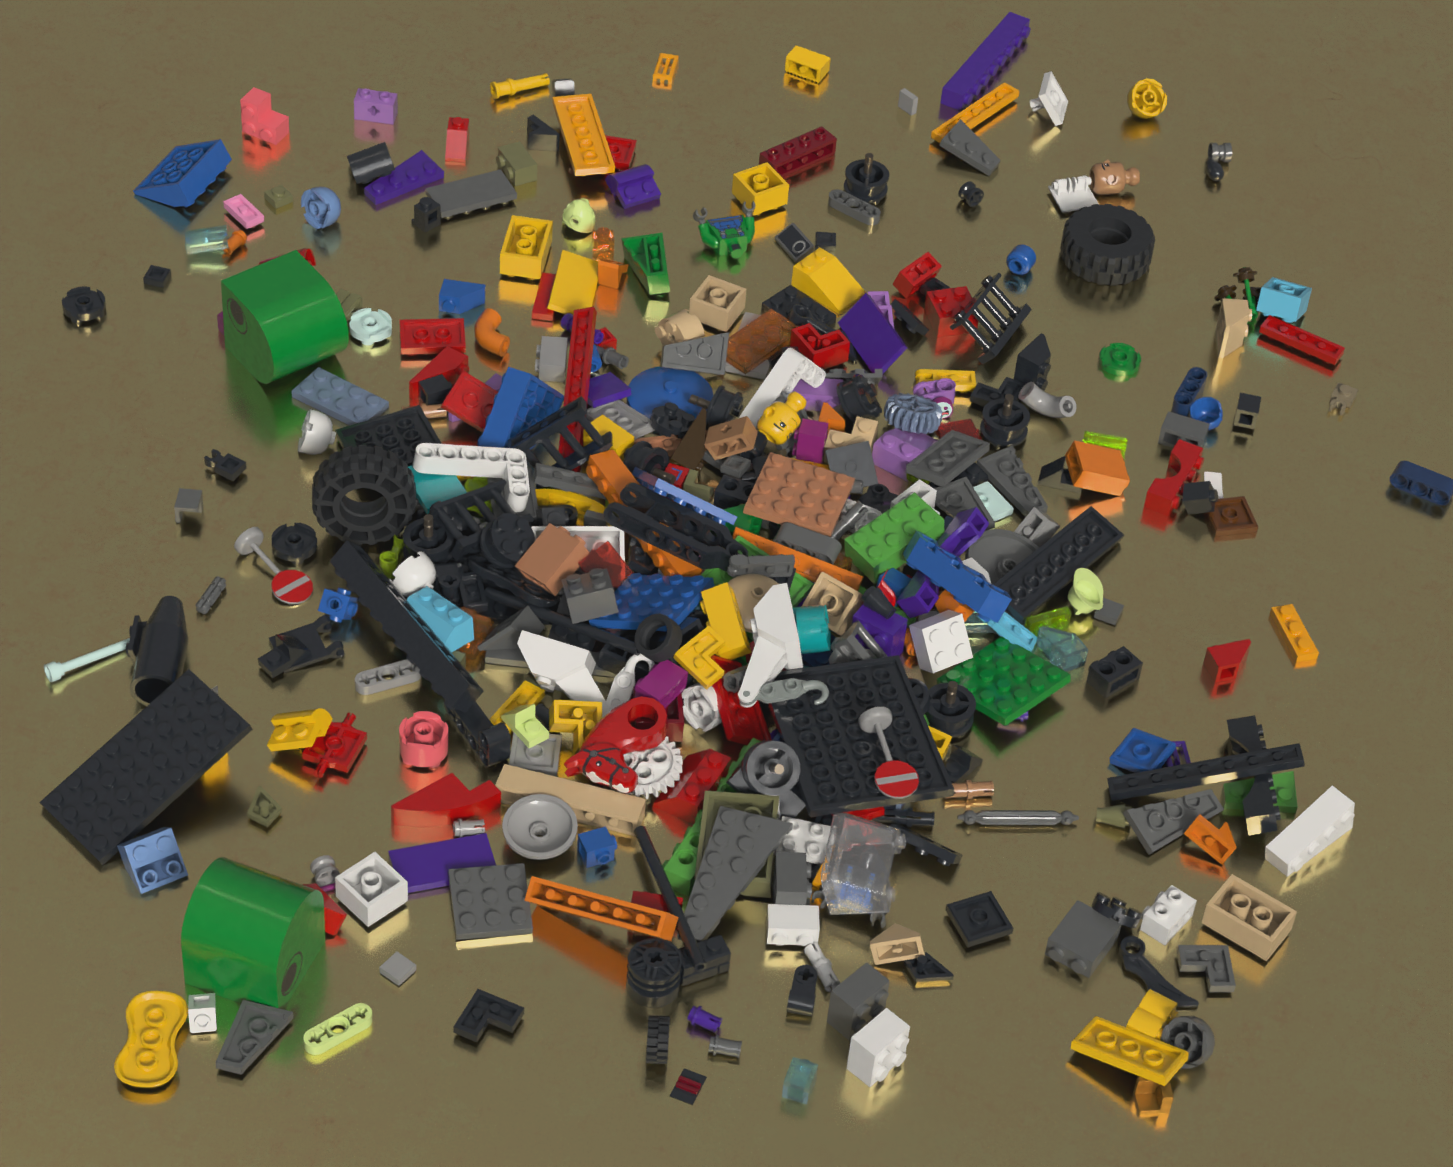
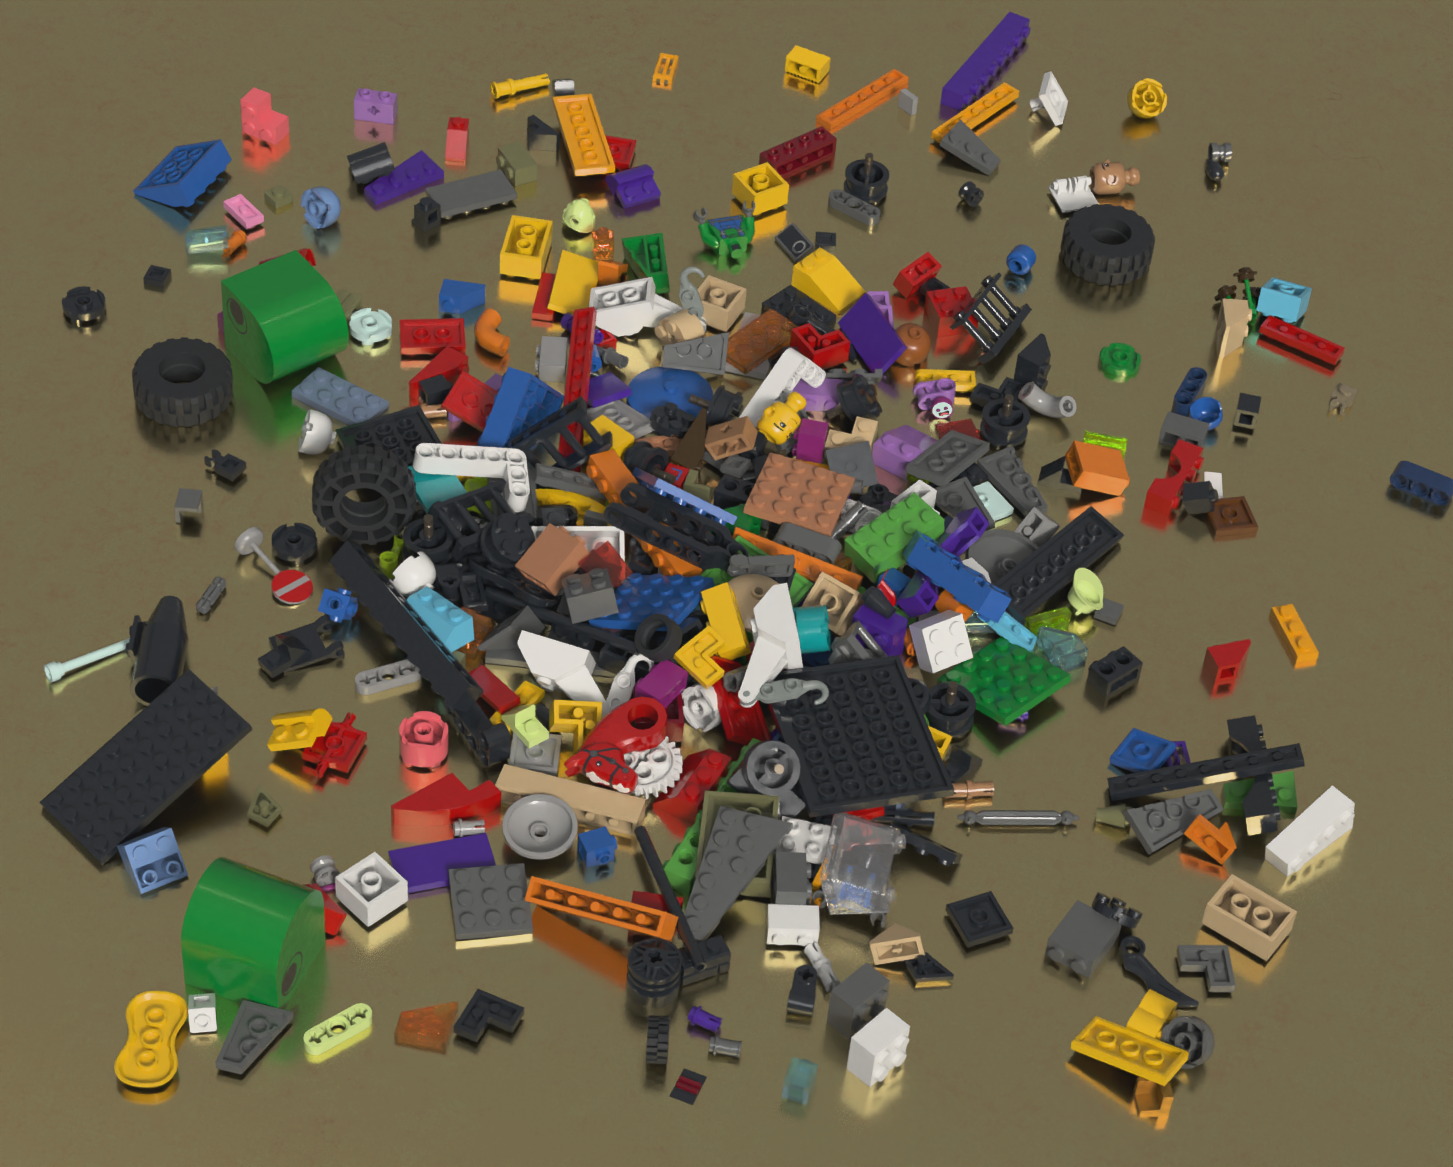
(187, 402): none -> black tyre
(397, 968): light grey tile -> none
(427, 1025): none -> clear orange wing
(495, 691): none -> red tile
(633, 304): none -> white slope
(830, 416): orange slope -> none
(862, 99): none -> orange tile
(892, 778): piece -> none
(903, 313): black plate -> none
(913, 413): sand blue gear -> none
(917, 344): none -> dark orange cylinder
(1167, 914): white brick -> none

